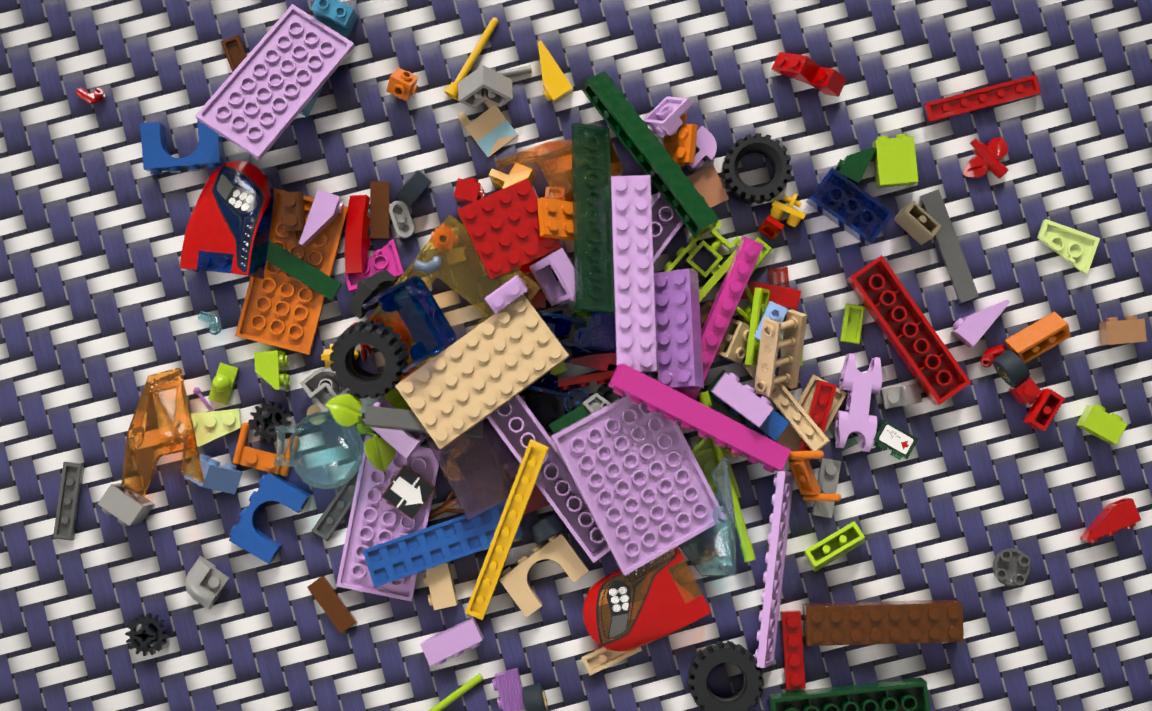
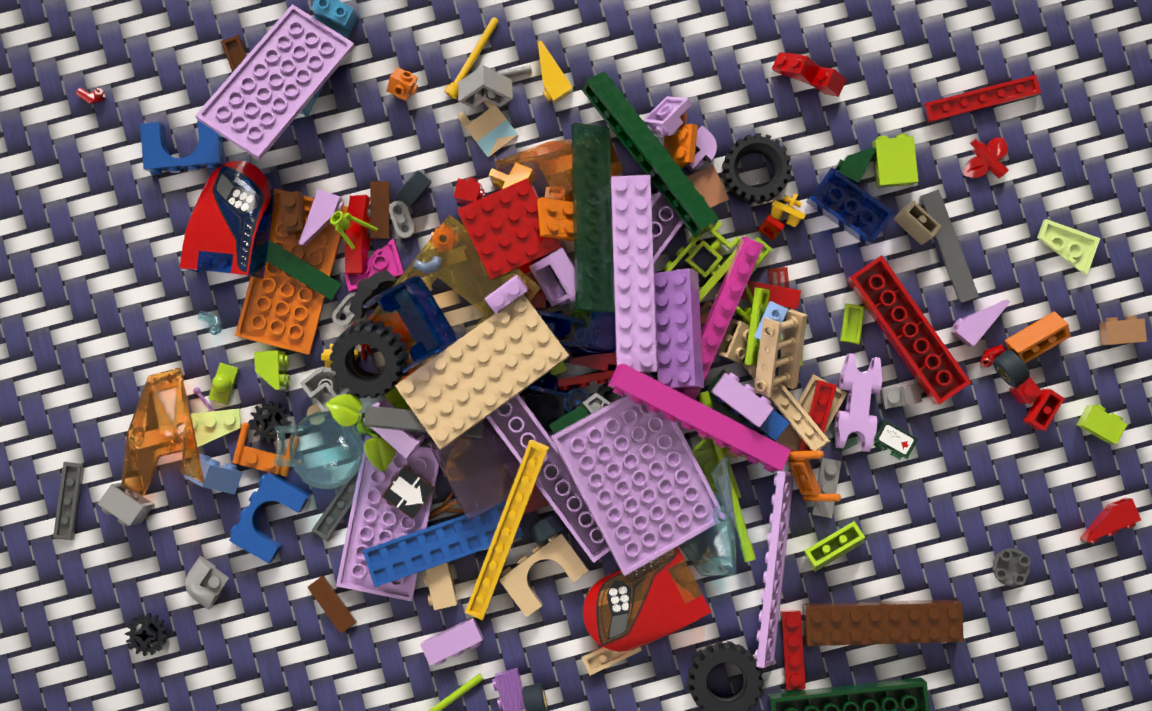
(342, 223): none -> lime plant
(343, 308): none -> light grey plate

